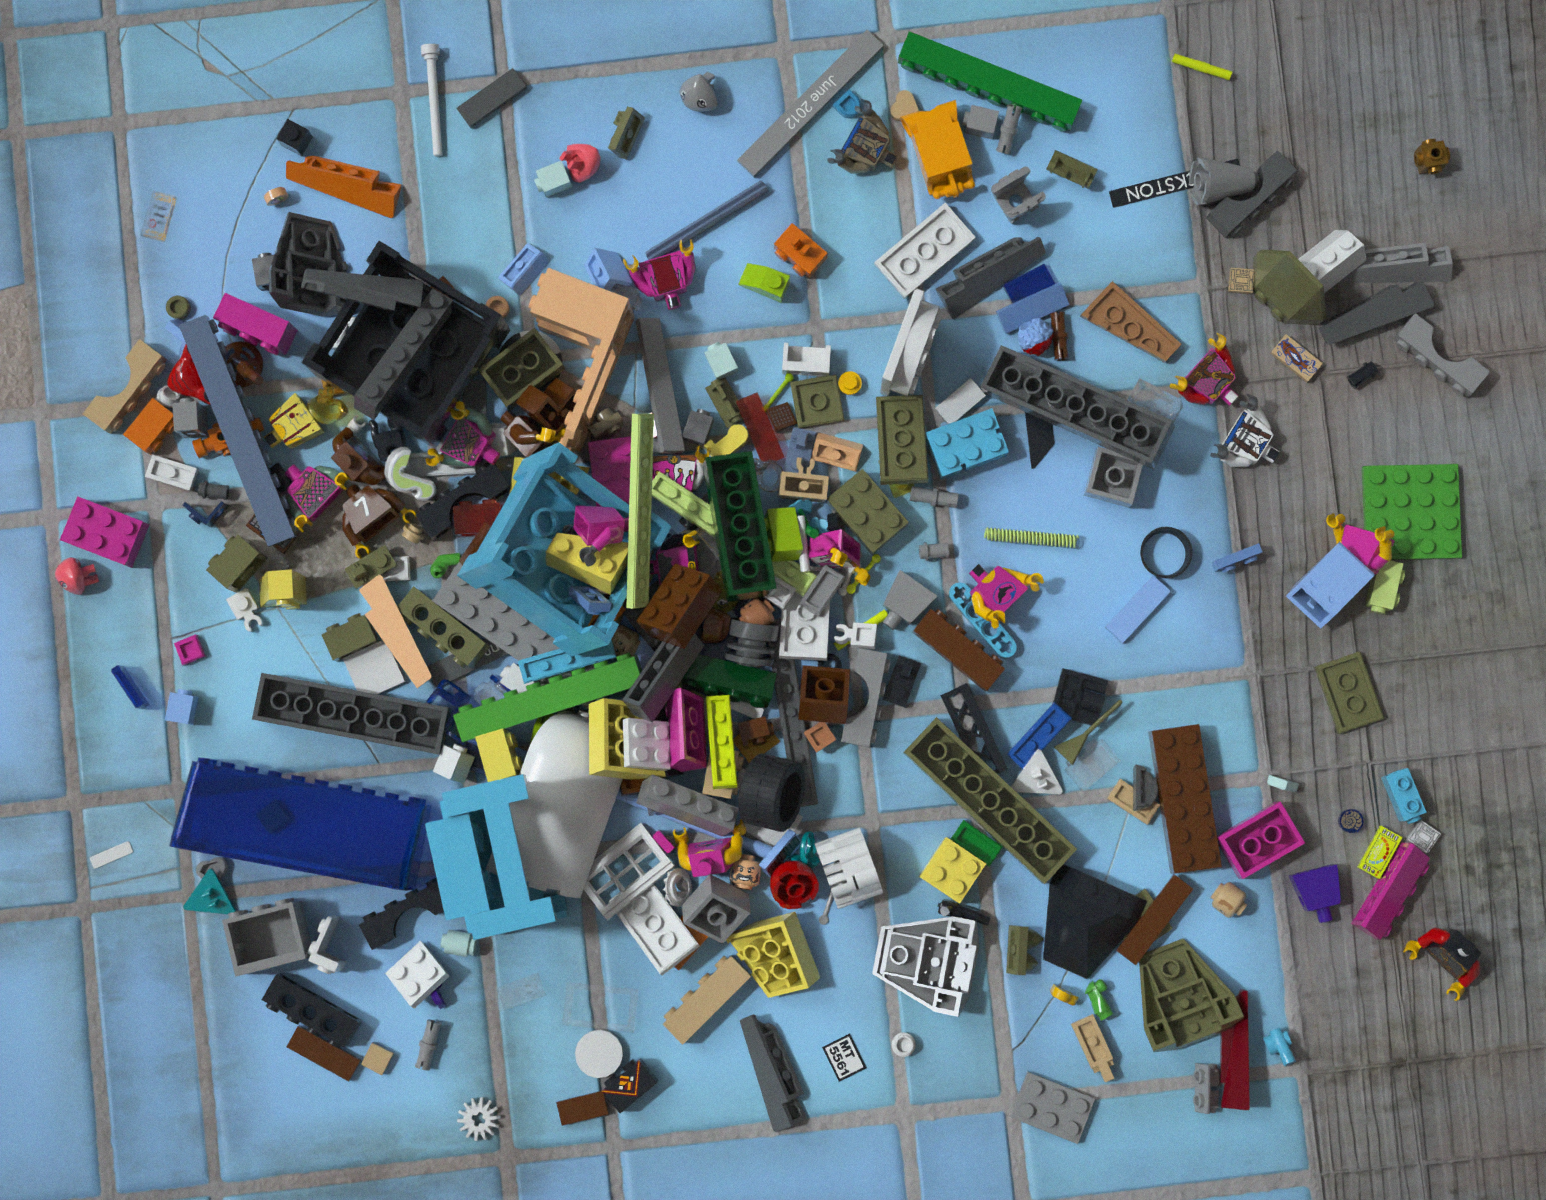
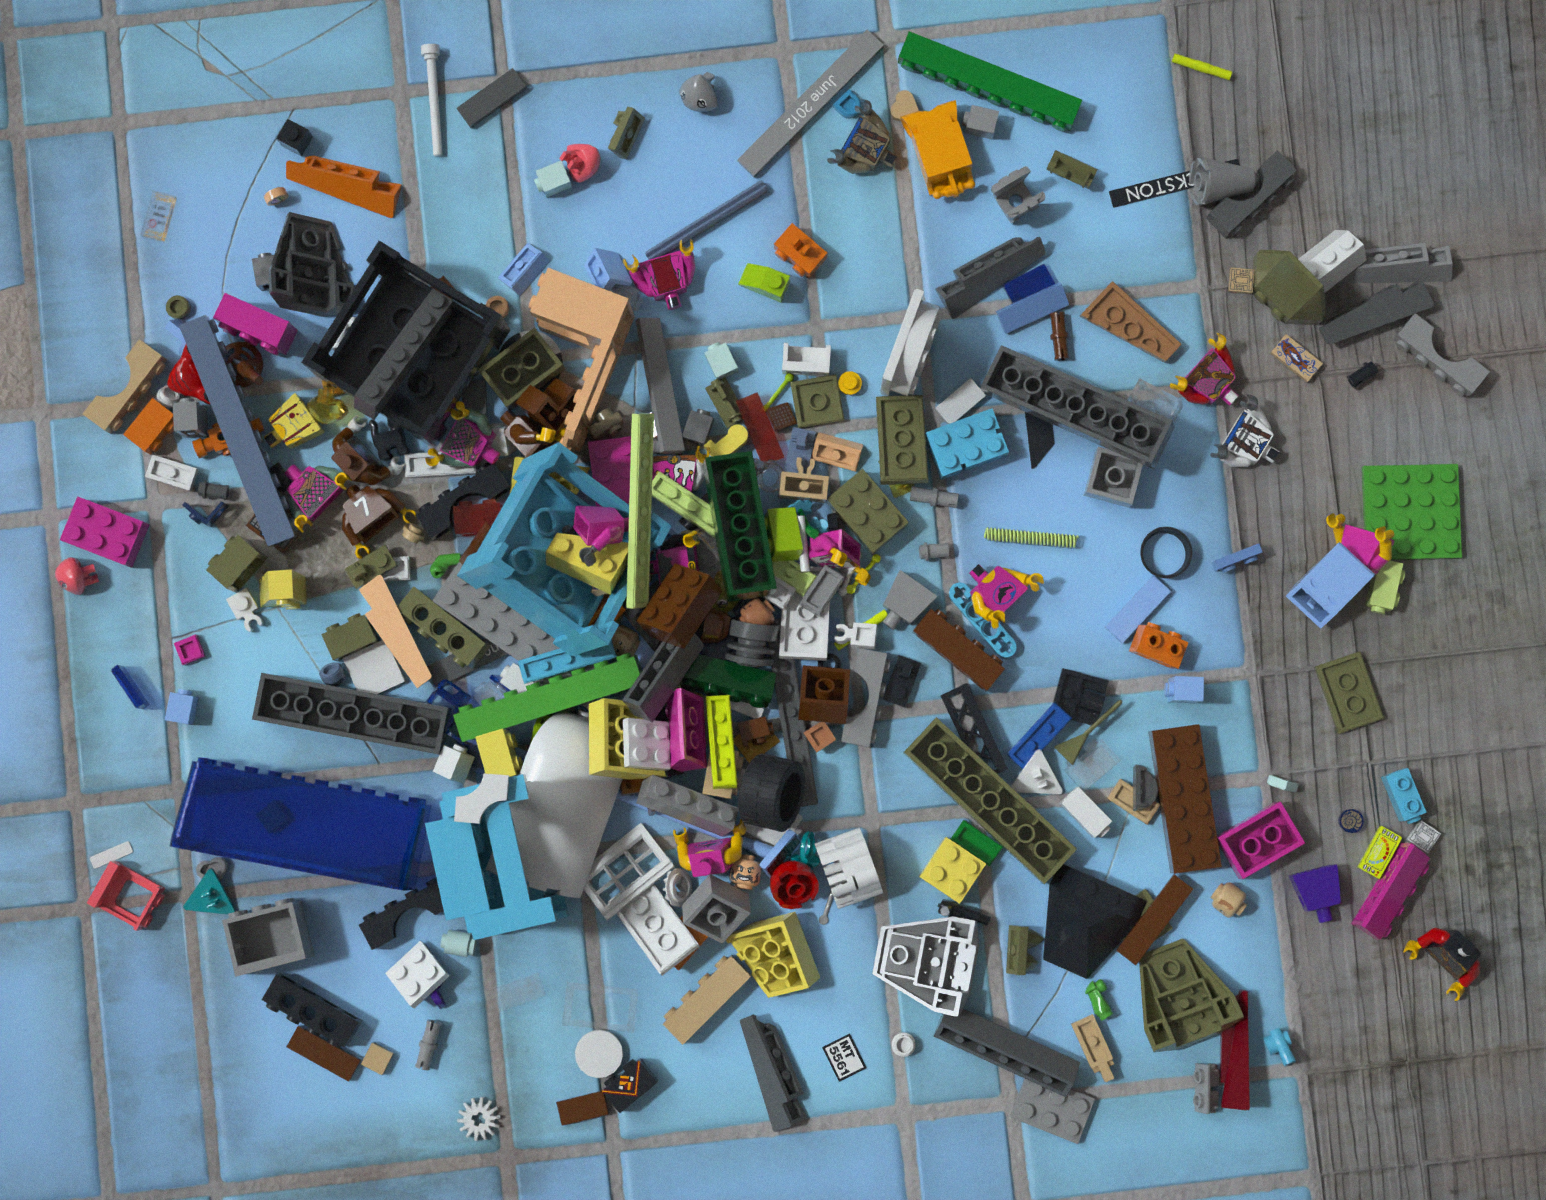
(110, 886): none -> coral window
(325, 961): white bracket -> none
(332, 674): none -> sand blue tile
(365, 289): dark grey wedge -> none
(405, 481): white animal -> none
(472, 806): none -> white tile
(590, 599): medium blue plate -> none
(663, 841): dark pink tile -> none
(924, 250): white plate -> none
(1008, 1050): none -> dark grey brick
(1009, 129): light grey pin -> none
(1035, 336): light blue piece -> none
(1063, 995): yellow tile -> none
(1086, 813): none -> white brick
(1158, 645): none -> orange brick
(1184, 689): none -> light blue brick
(1431, 164): pearl gold brick -> none

